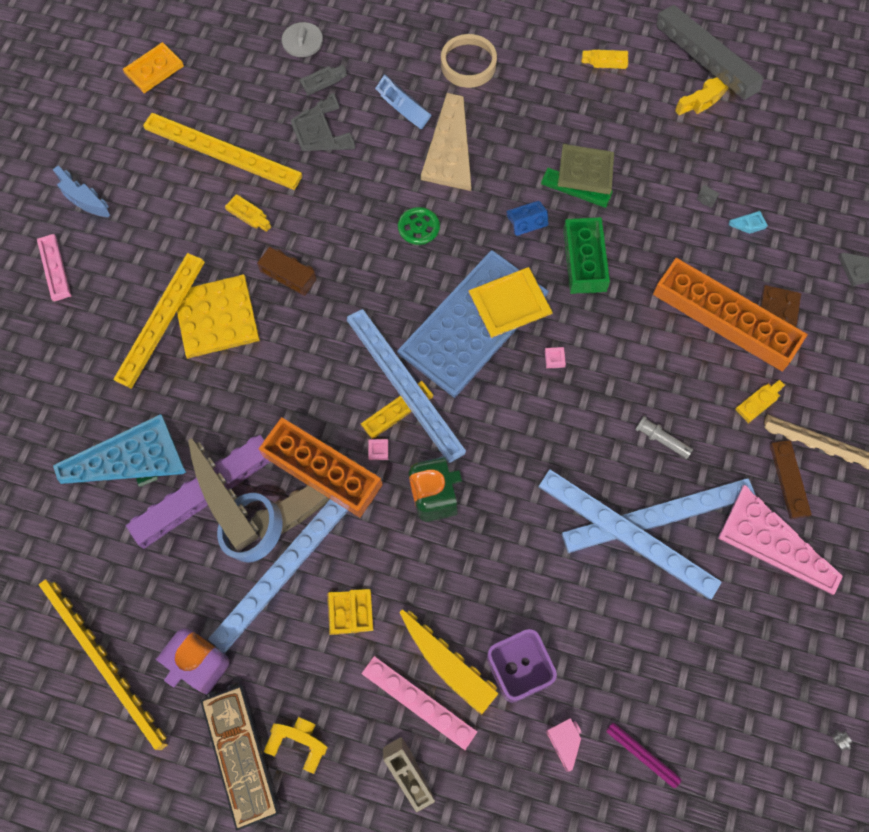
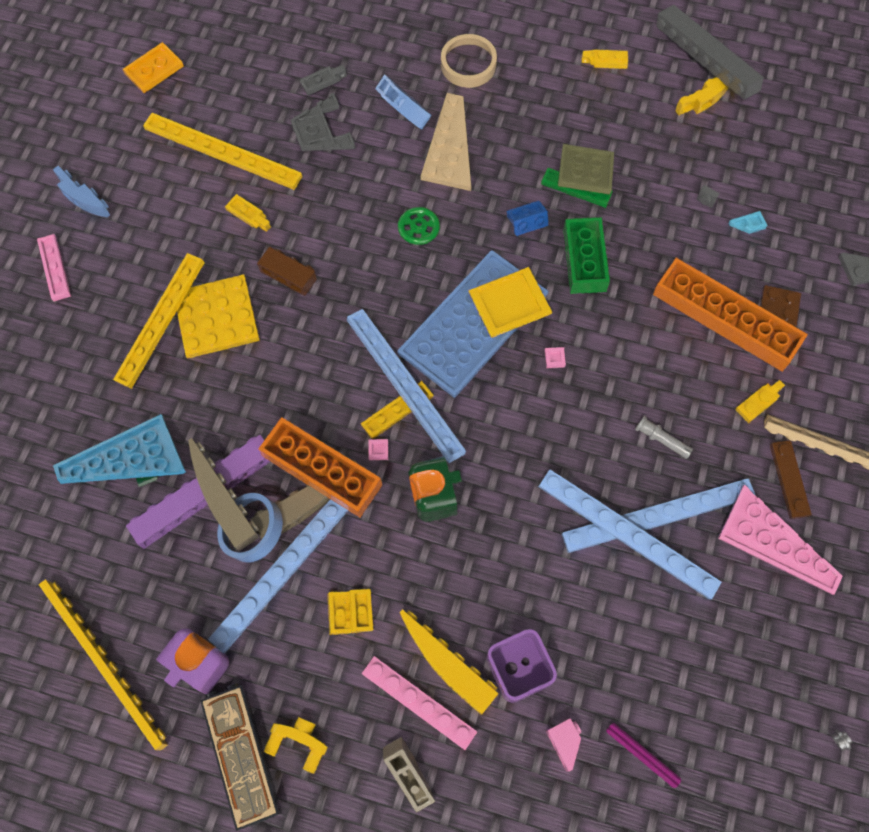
(302, 39): light grey shield -> none

